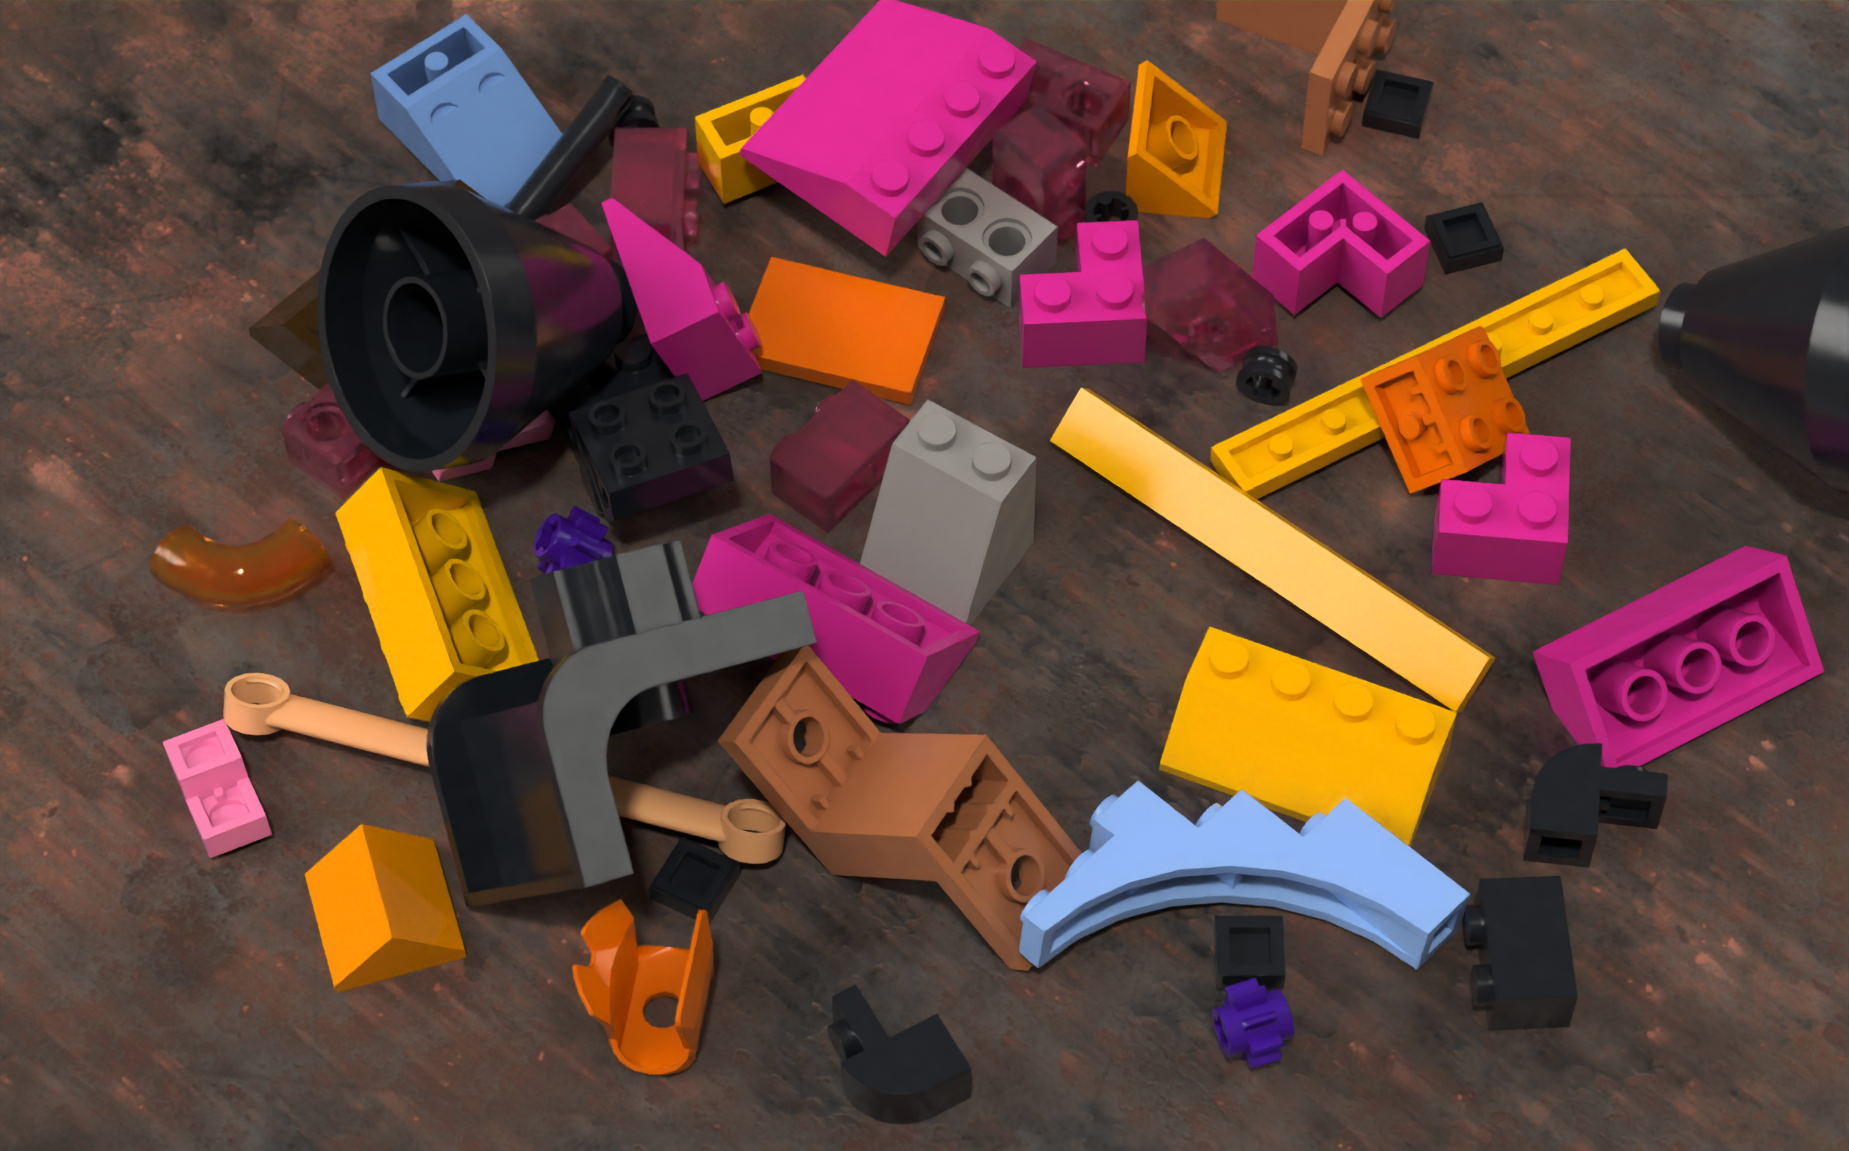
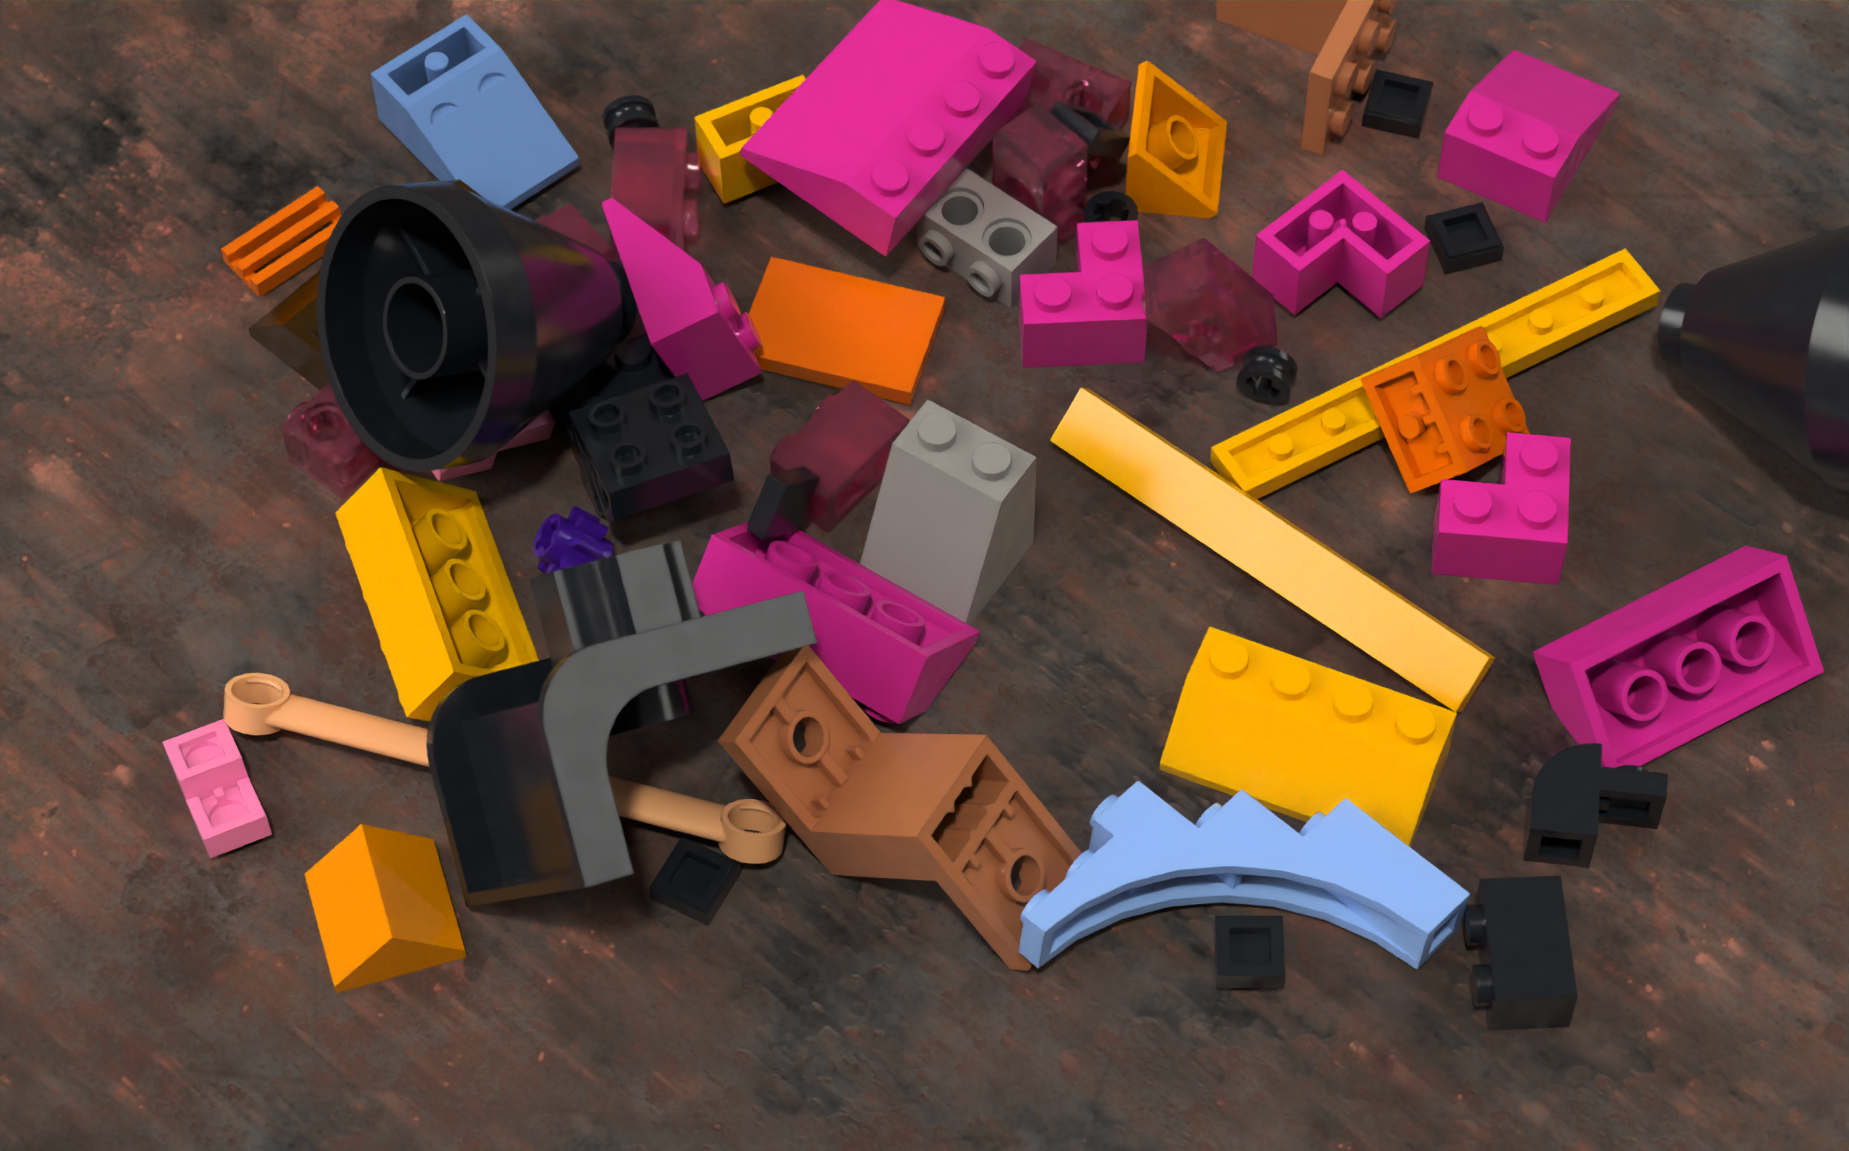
(239, 574): clear orange cylinder -> none
(282, 236): none -> orange tile
(573, 149): black pin -> none
(630, 975): orange piece -> none
(783, 502): none -> black tile
(897, 1076): black brick -> none
(1093, 129): none -> black plate
(1253, 1023): dark purple gear -> none
(1524, 133): none -> dark pink slope

